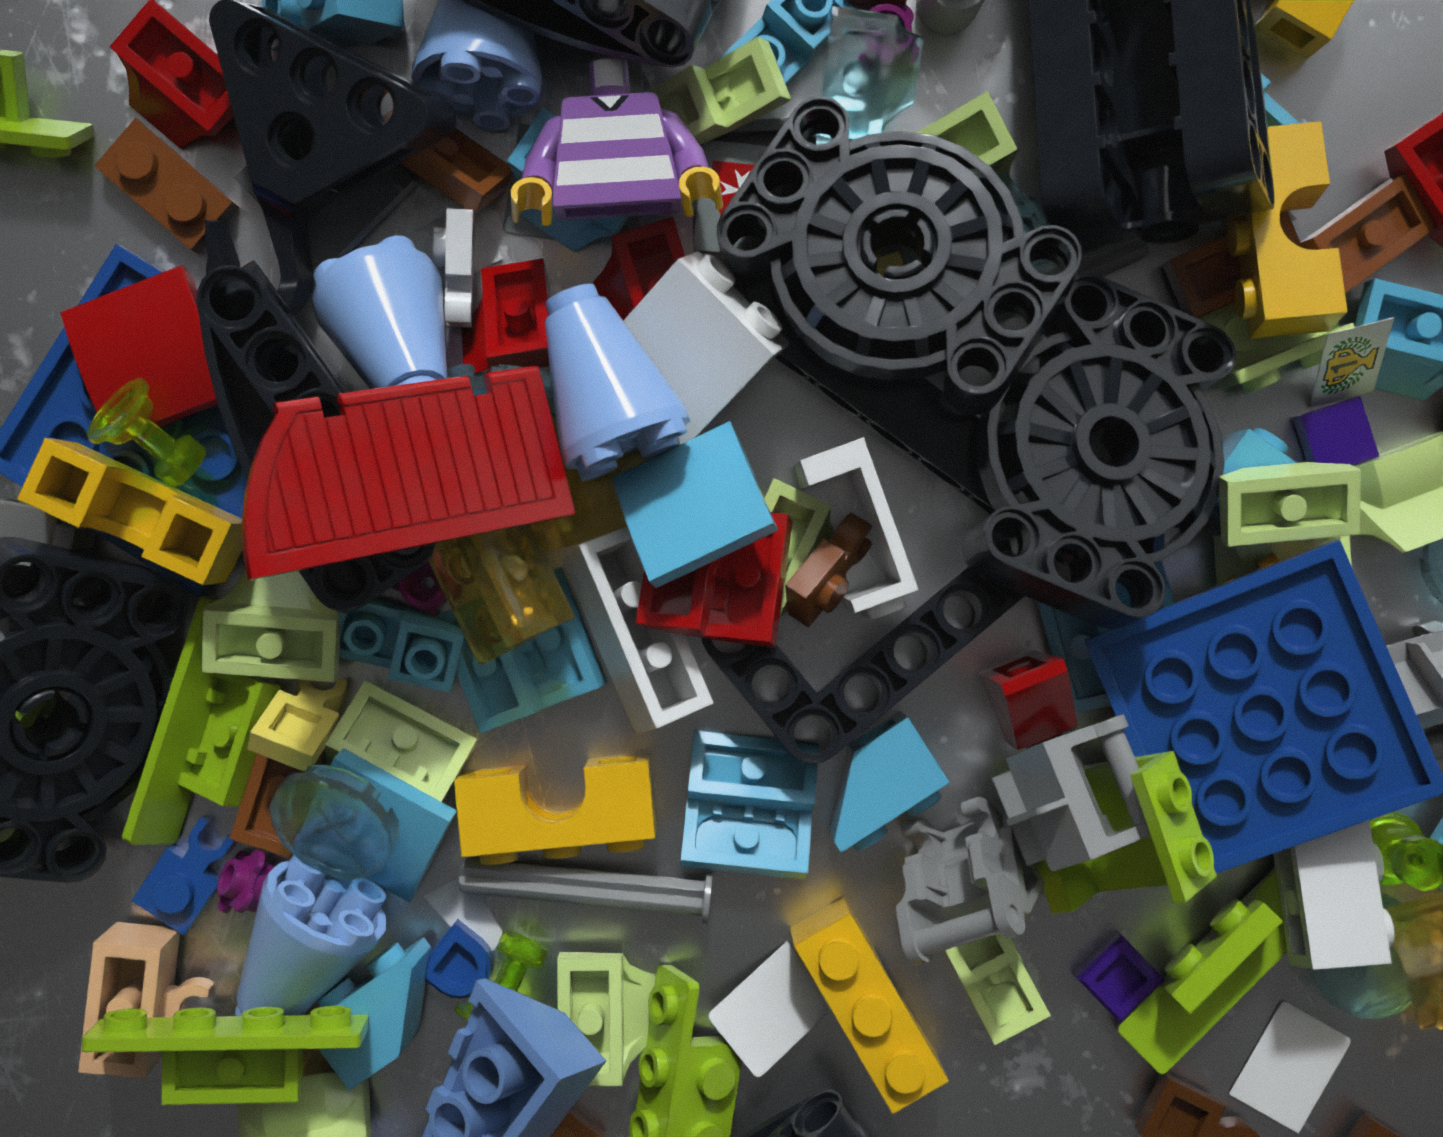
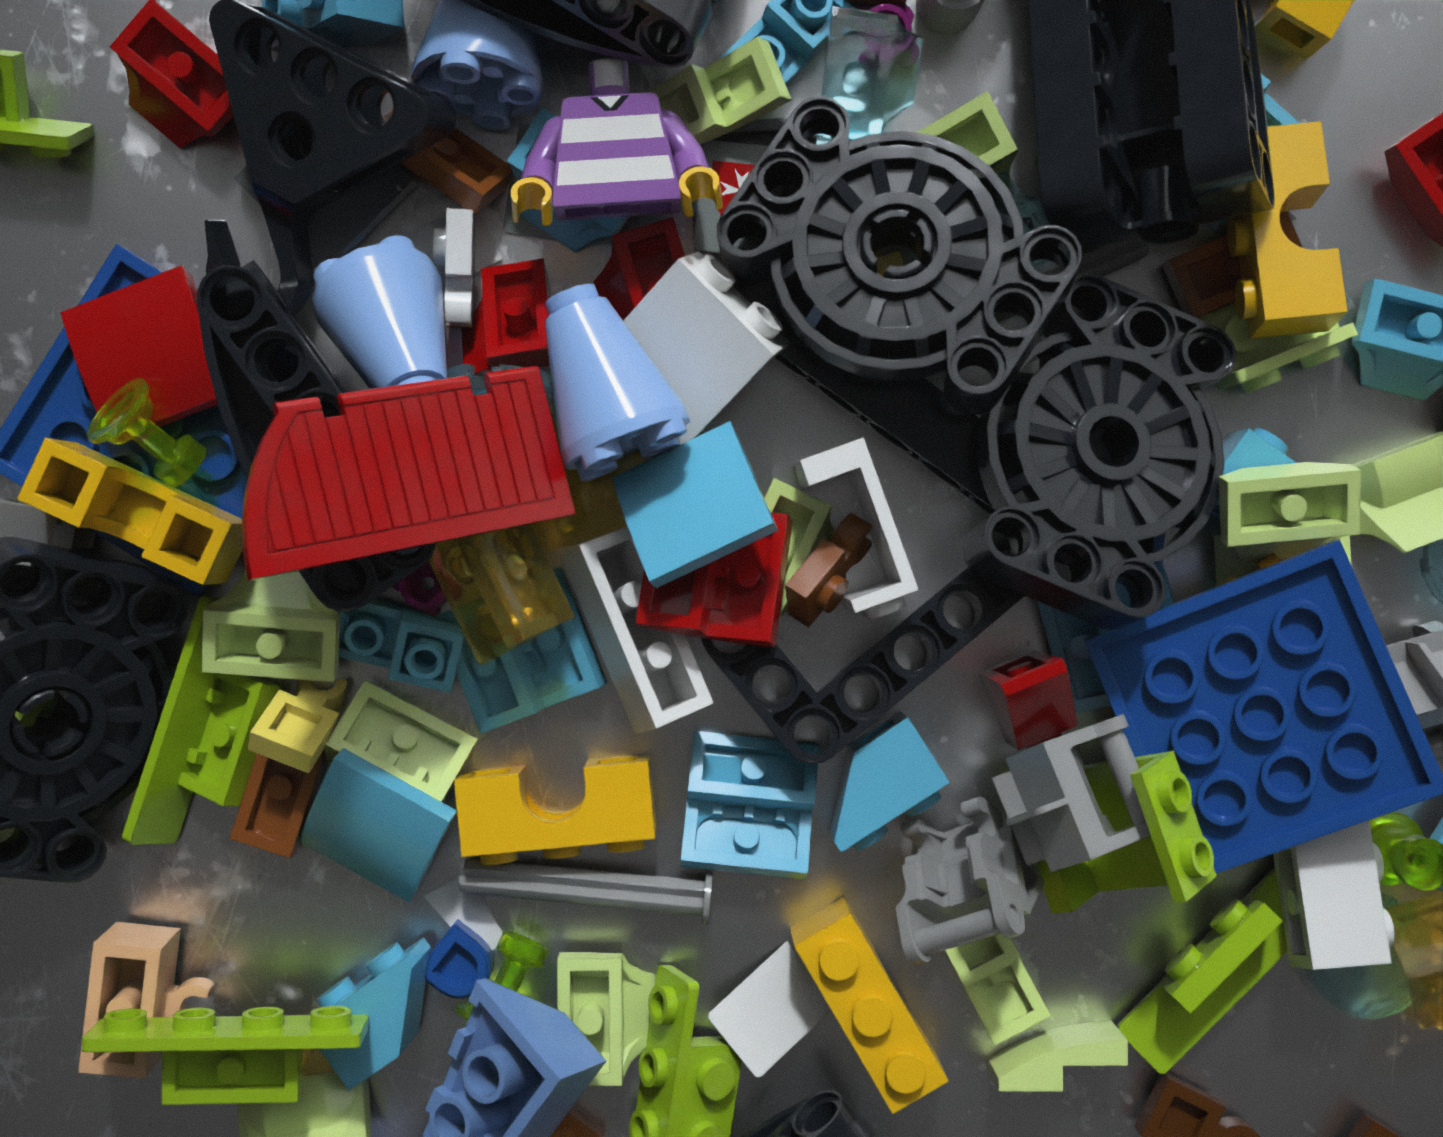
(165, 184): dark orange plate -> none
(183, 880): blue plate -> none
(242, 882): magenta plate -> none
(307, 936): light blue cone -> none
(334, 822): clear light blue tile -> none
(1039, 1059): none -> yellowish green slope
(1118, 976): dark purple tile -> none
(1290, 1066): white sticker -> none
(1337, 433): dark purple tile -> none
(1351, 362): white sticker -> none
(1374, 229): dark orange plate -> none

